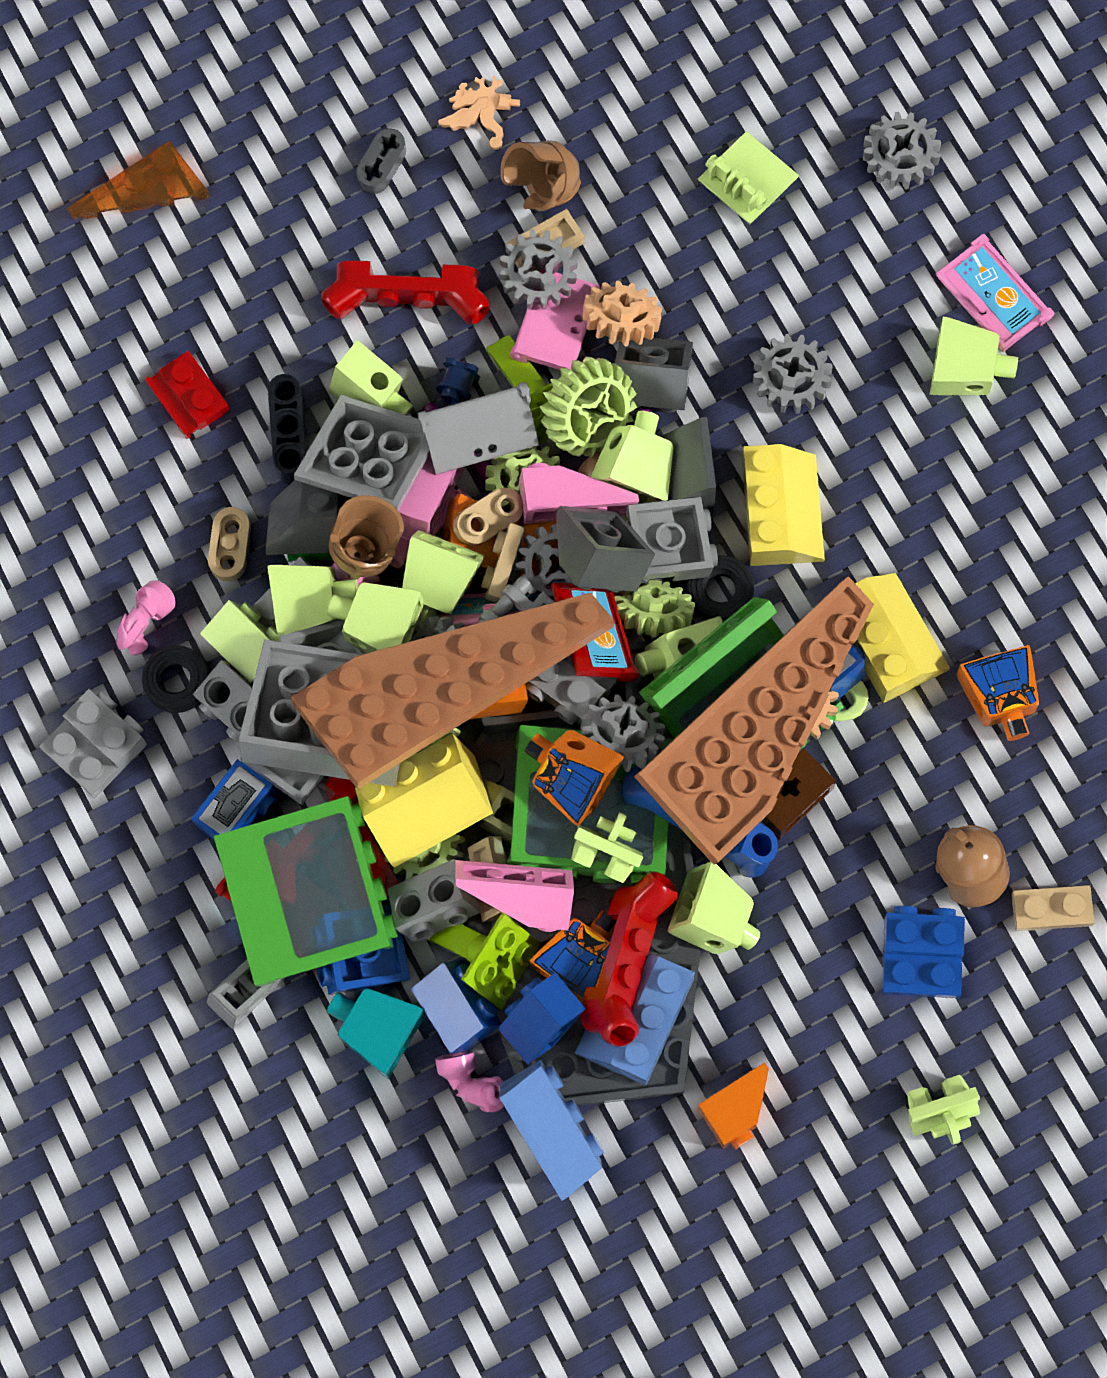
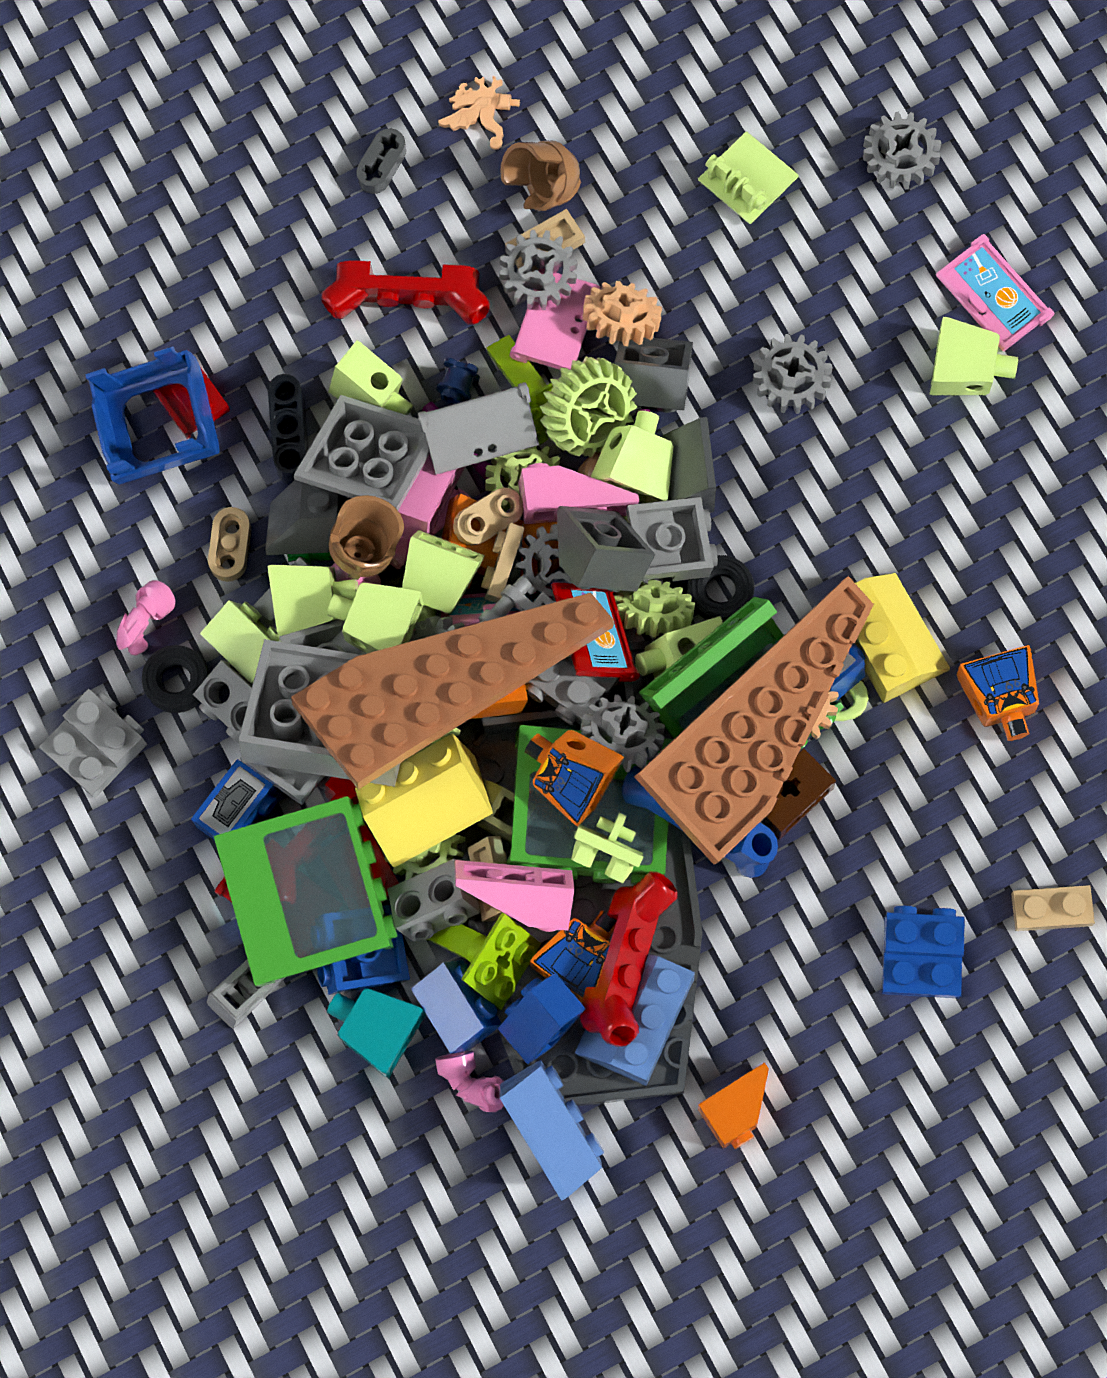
(113, 392): none -> blue piece
(148, 182): clear orange wing -> none
(713, 912): yellowish green torso -> none
(782, 505): light yellow slope -> none
(945, 1114): yellowish green hips -> none
(973, 874): medium nougat helmet -> none

